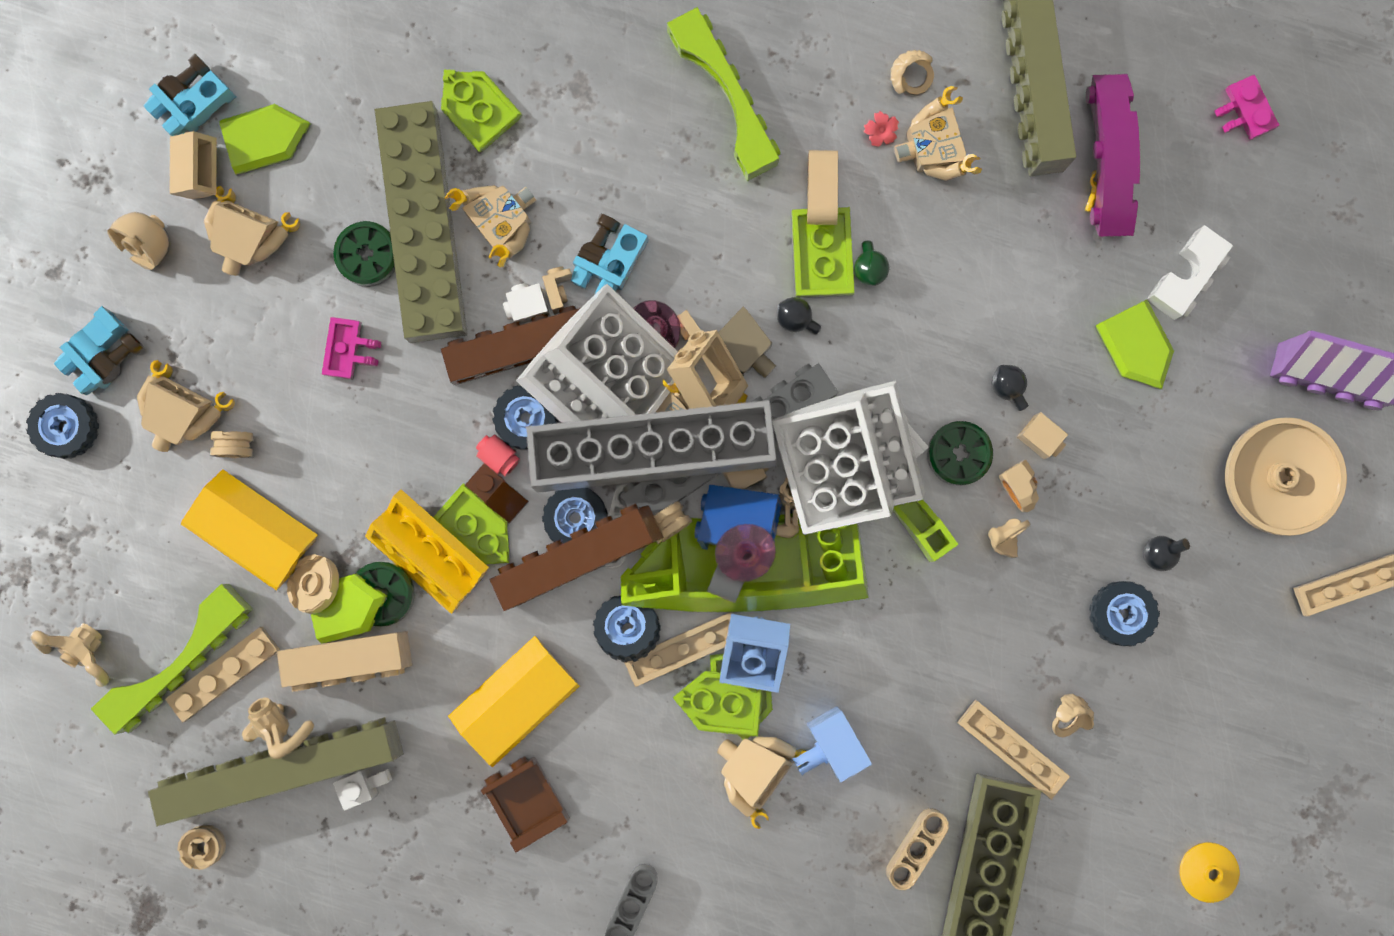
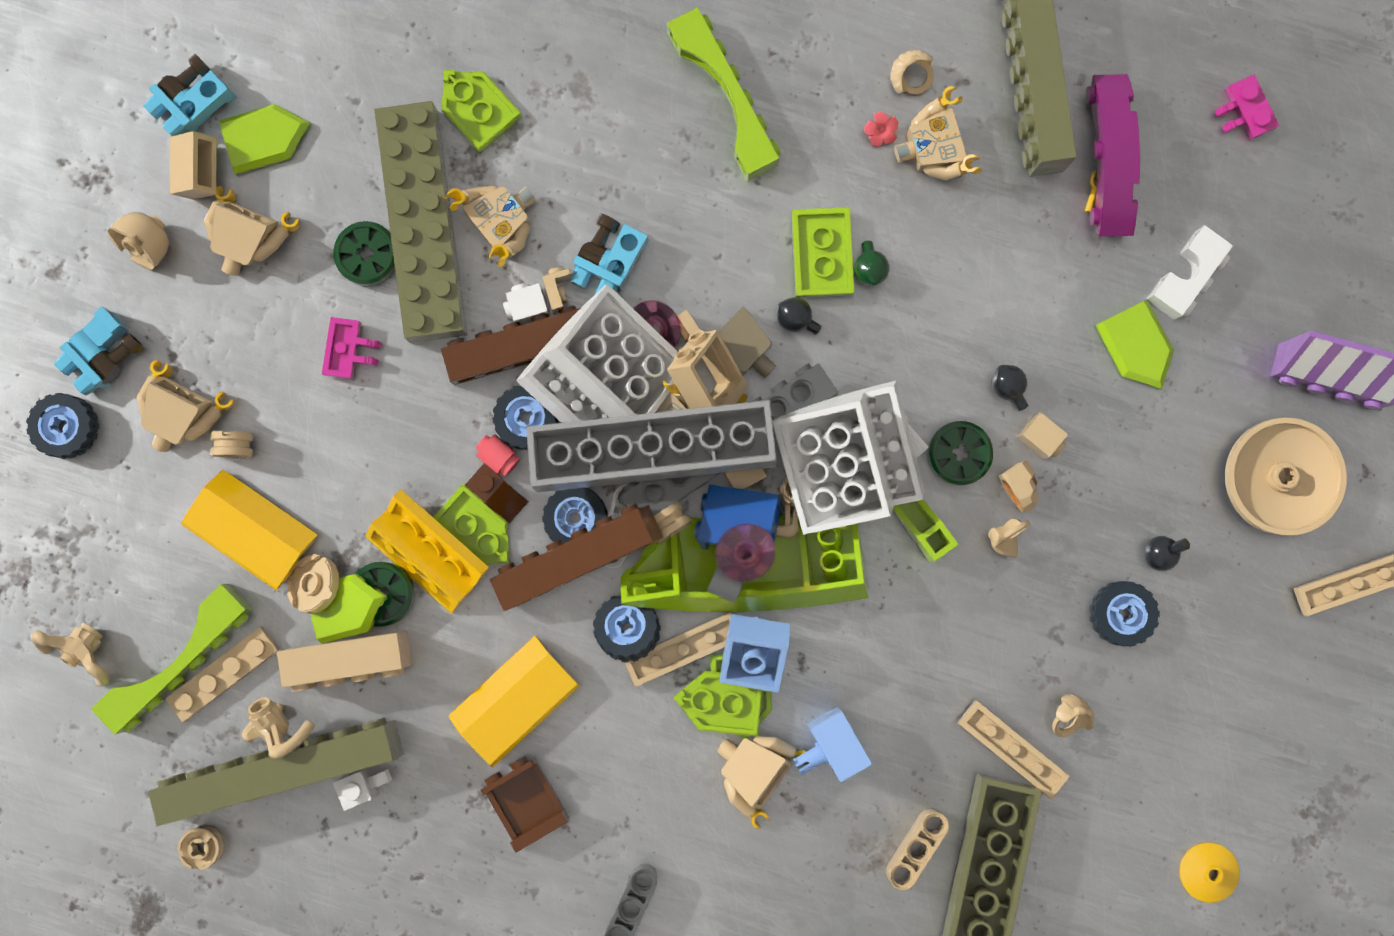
(822, 187): tan beam -> none

